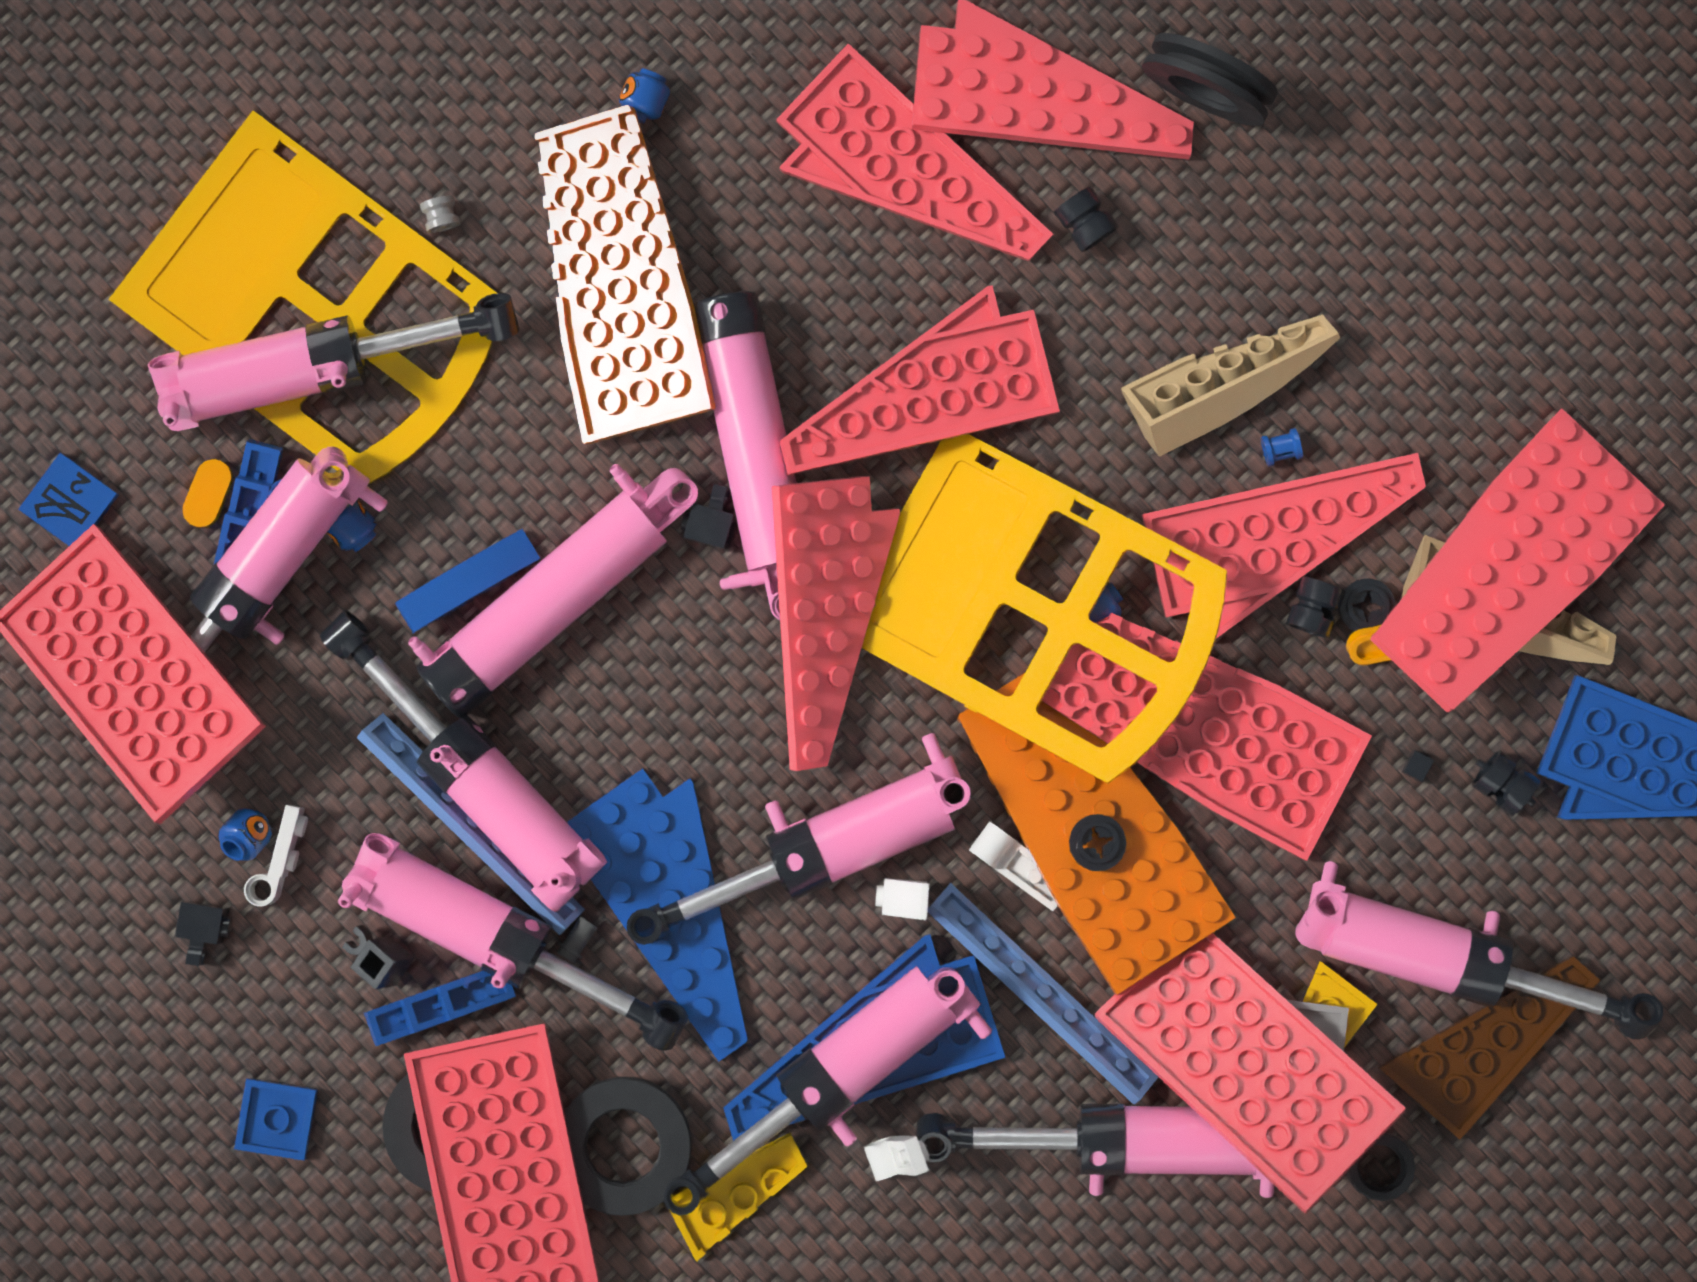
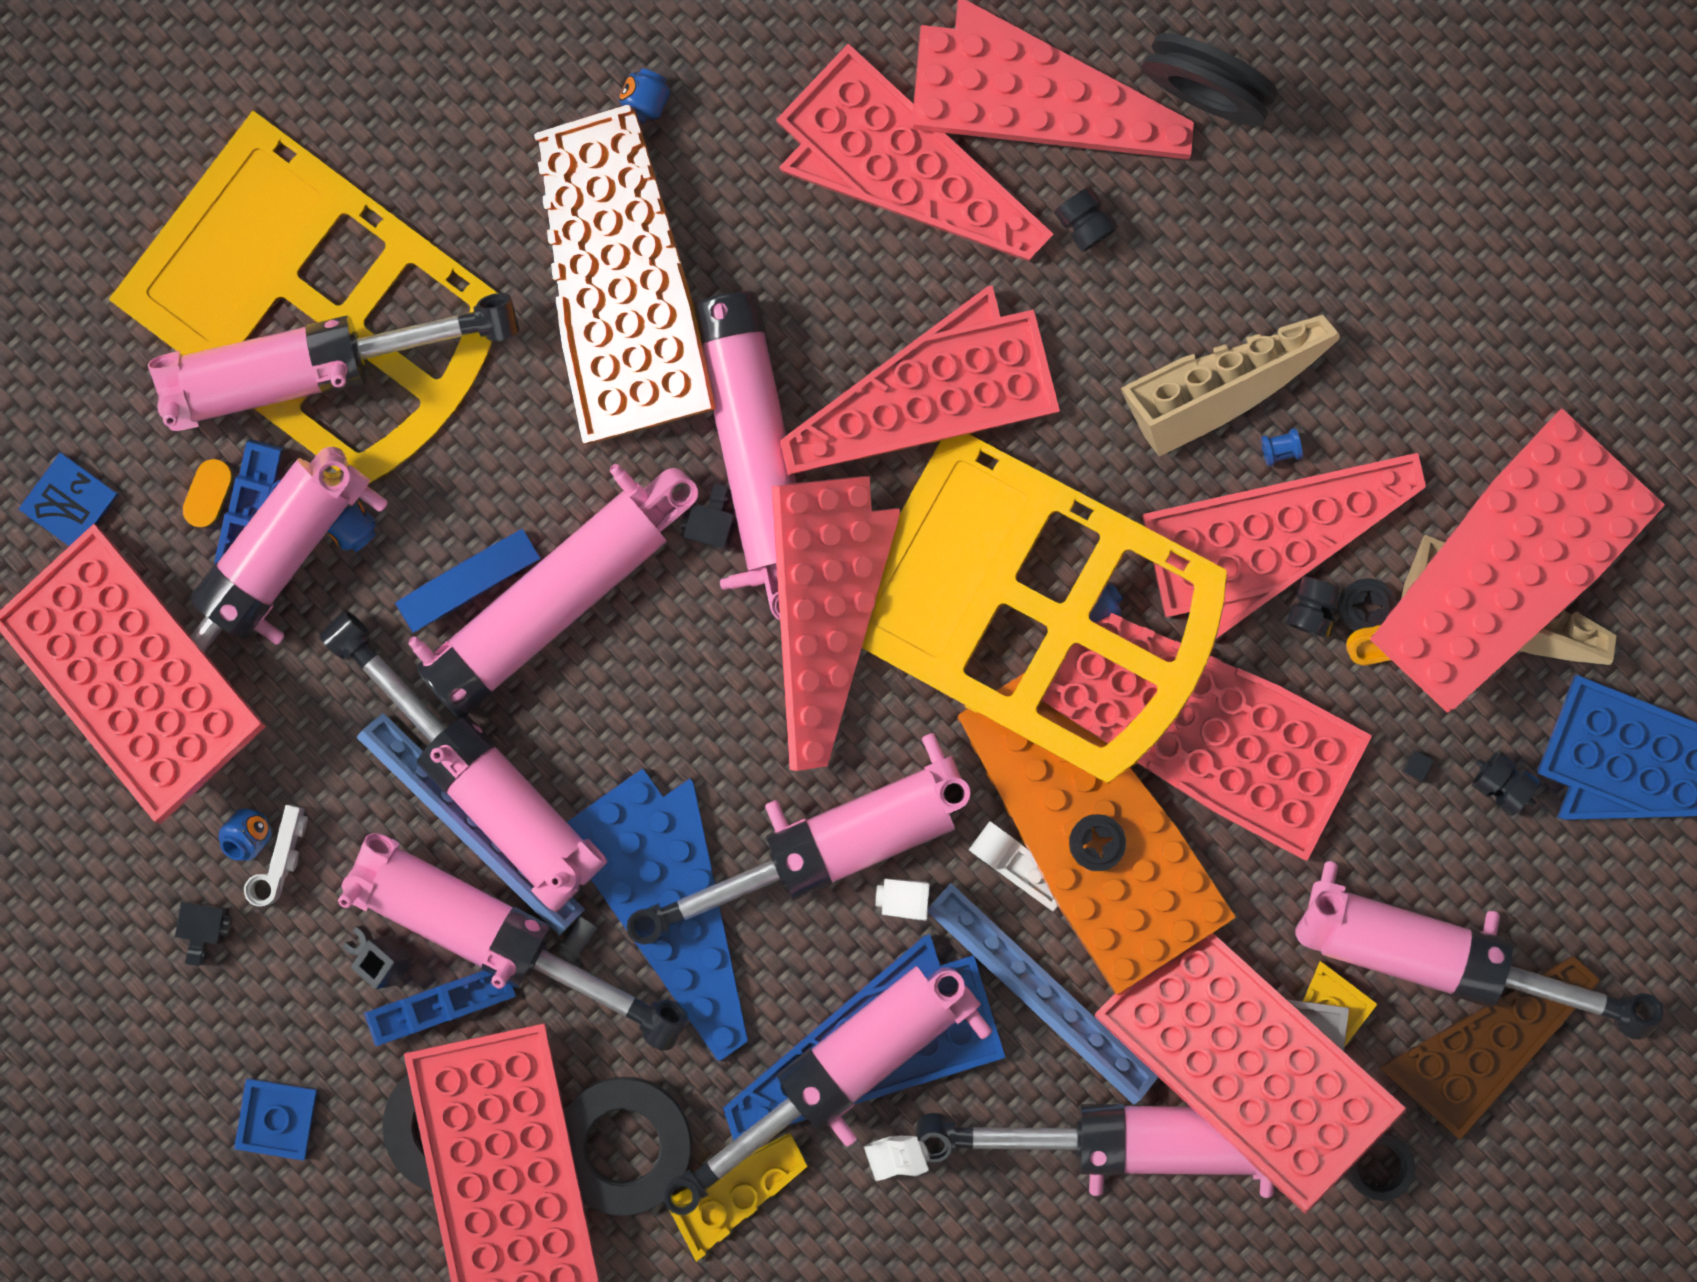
(440, 214): light grey wheel -> none

